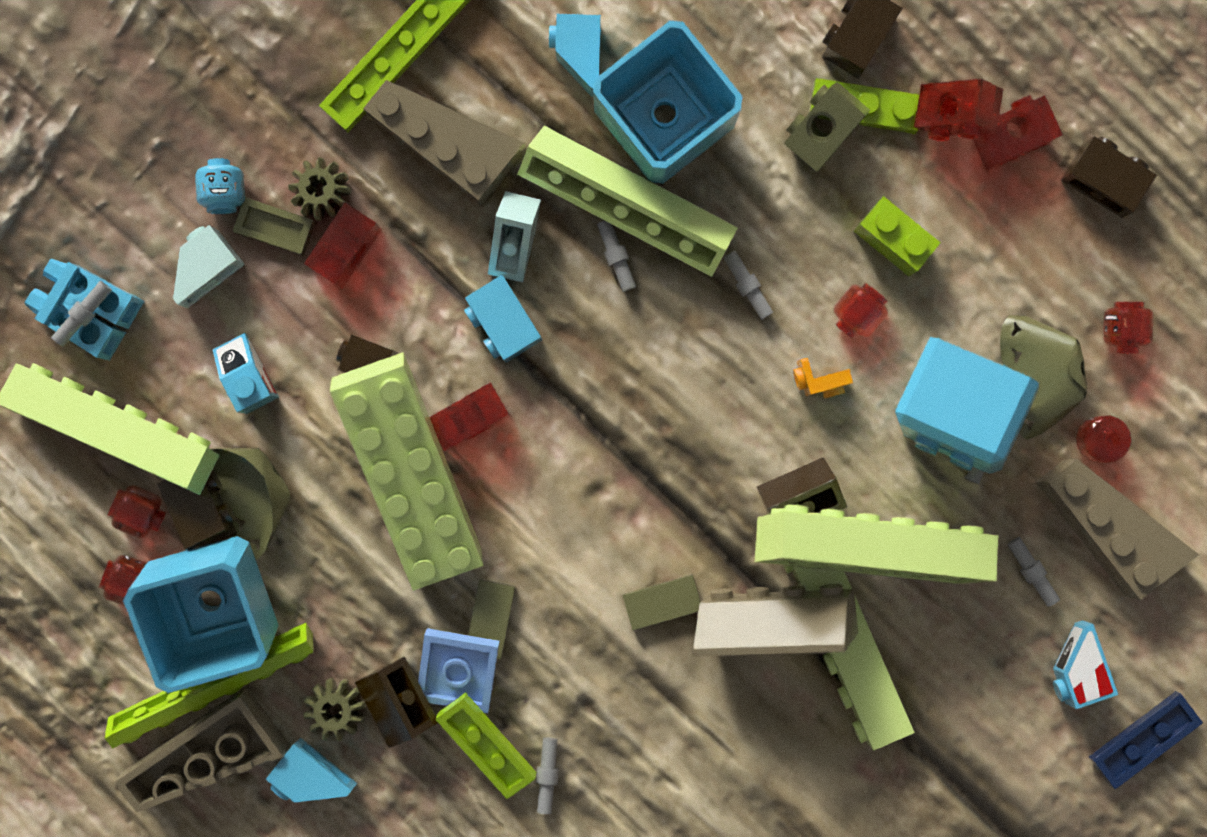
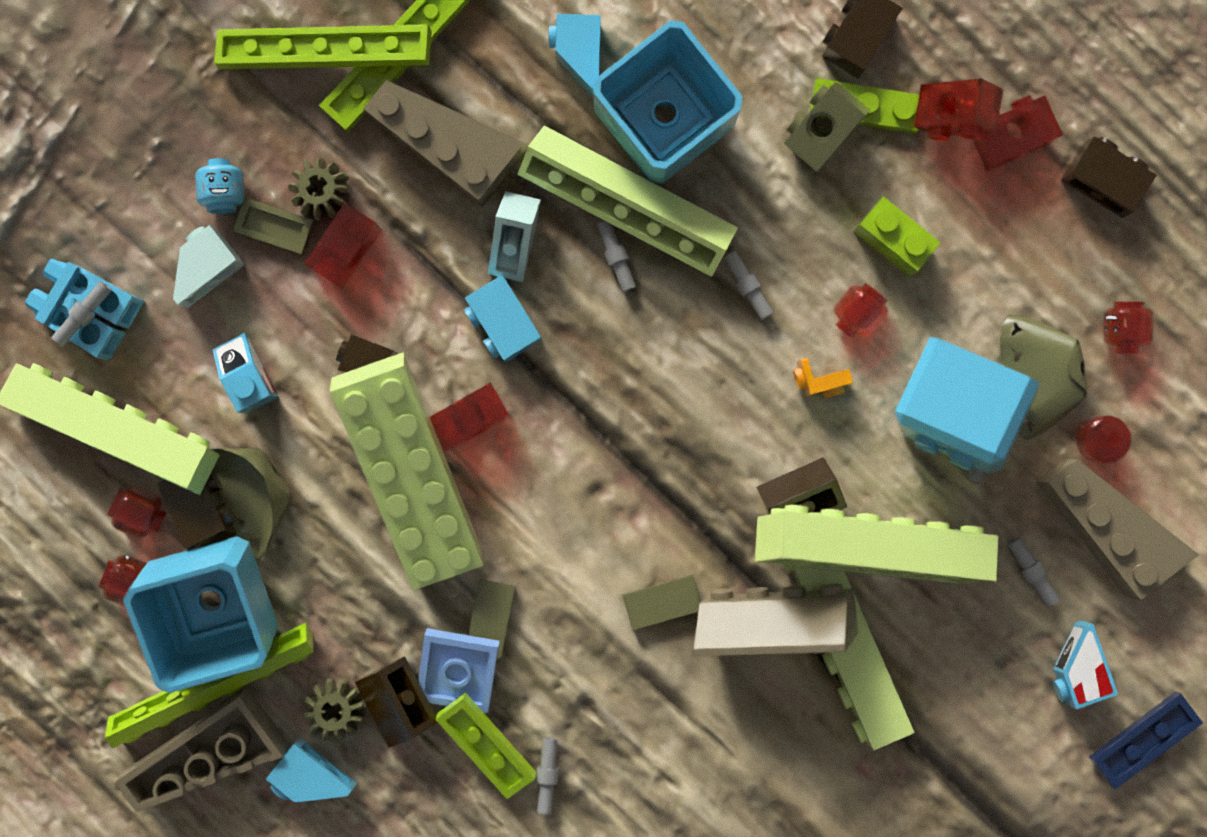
(323, 47): none -> lime plate

